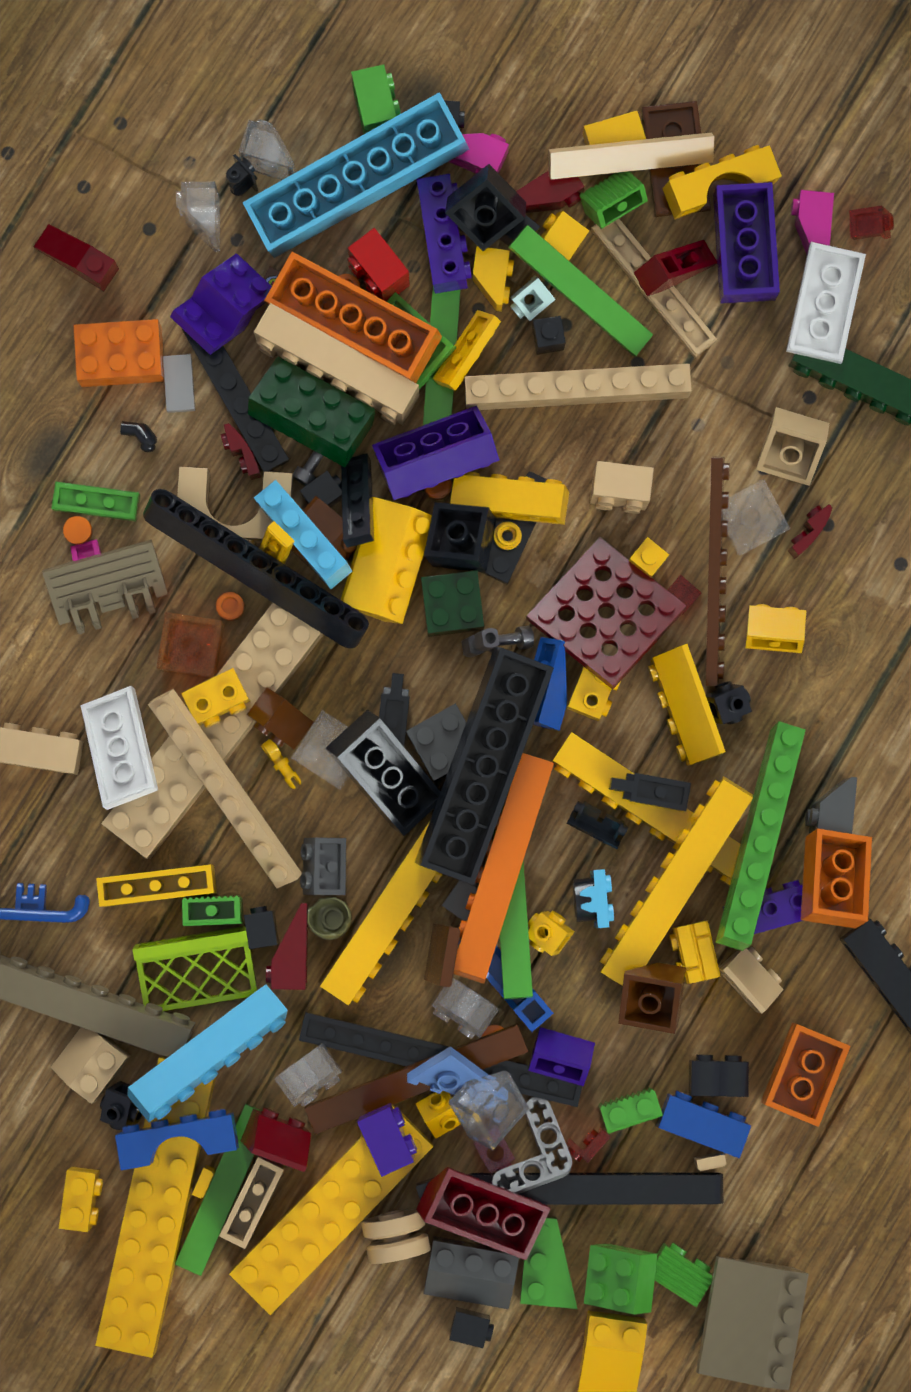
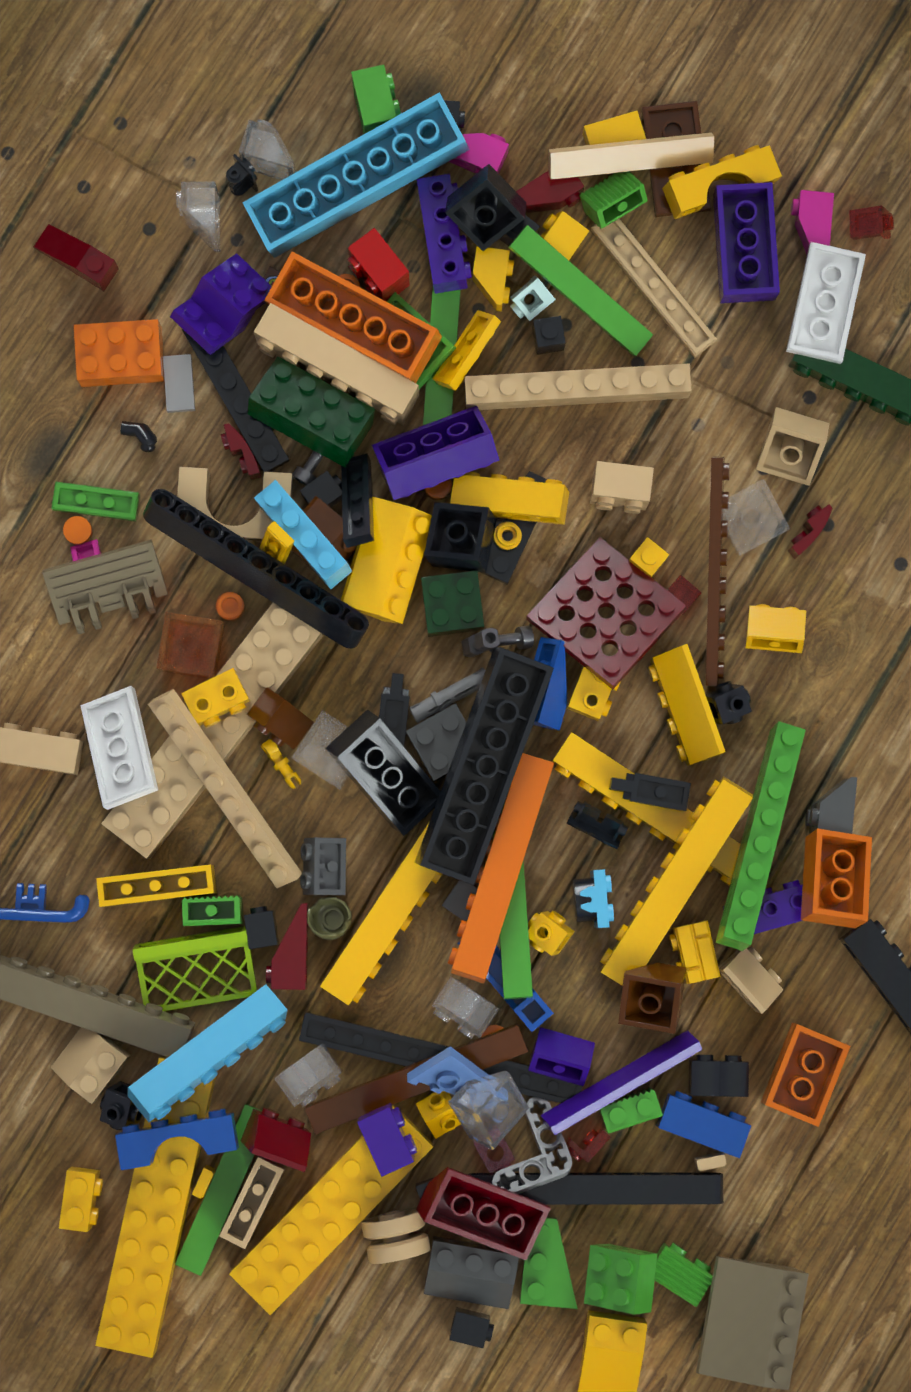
(439, 701): none -> light grey pin
(442, 955): reddish brown tile -> none
(621, 1082): none -> dark purple tile
(674, 267): dark red slope -> none

